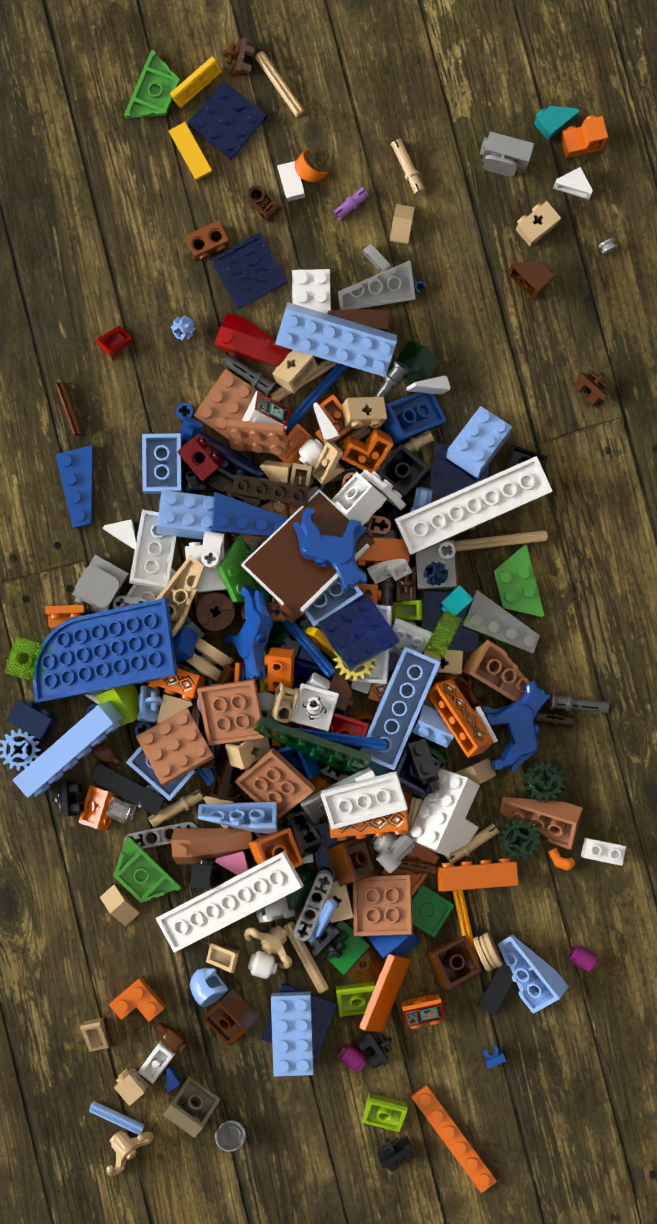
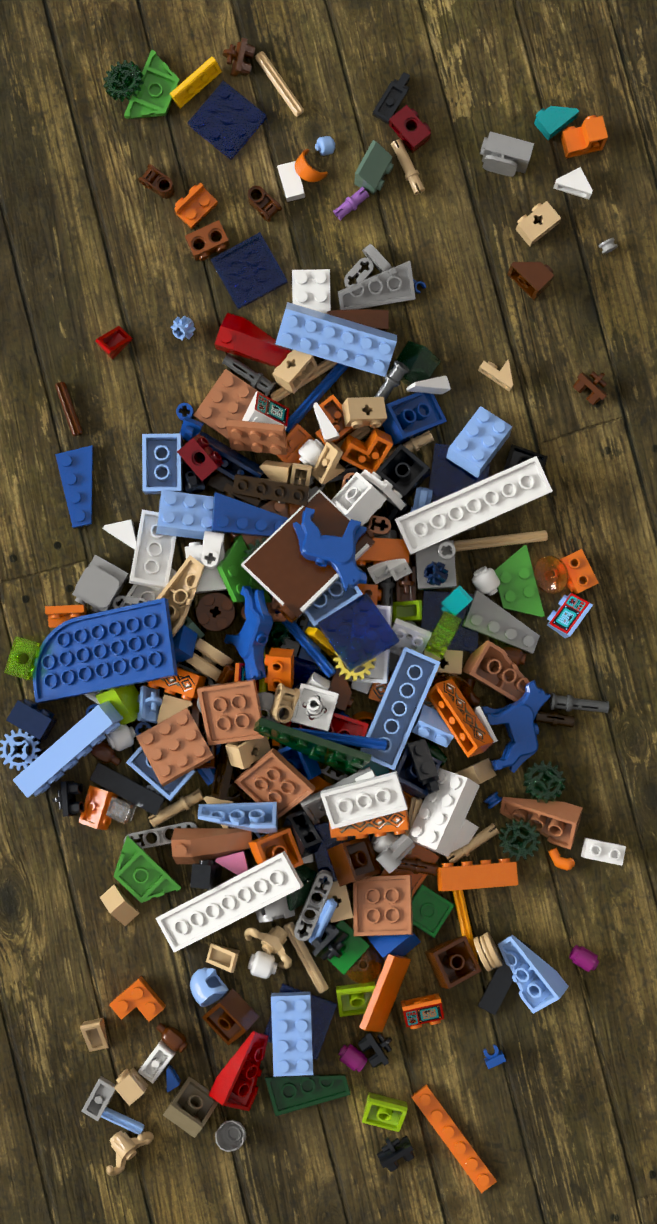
(99, 1098): none -> light grey slope
(121, 738): none -> white head
(123, 80): none -> clear green gear
(154, 180): none -> reddish brown piece
(190, 151): yellow tile -> none
(195, 205): none -> orange bracket
(238, 1079): none -> red wedge
(299, 1092): none -> dark green wing
(325, 145): none -> light blue piece
(356, 271): none -> light grey beam
(373, 168): none -> sand green slope
(392, 98): none -> black hinge
(402, 224): tan slope -> none
(411, 139): none -> dark red brick
(486, 581): none -> white head
(492, 800): none -> blue bush
(500, 377): none -> tan slope
(516, 655): none -> reddish brown plant
(544, 577): none -> clear orange dish
(568, 615): none -> slope
(579, 572): none -> orange brick

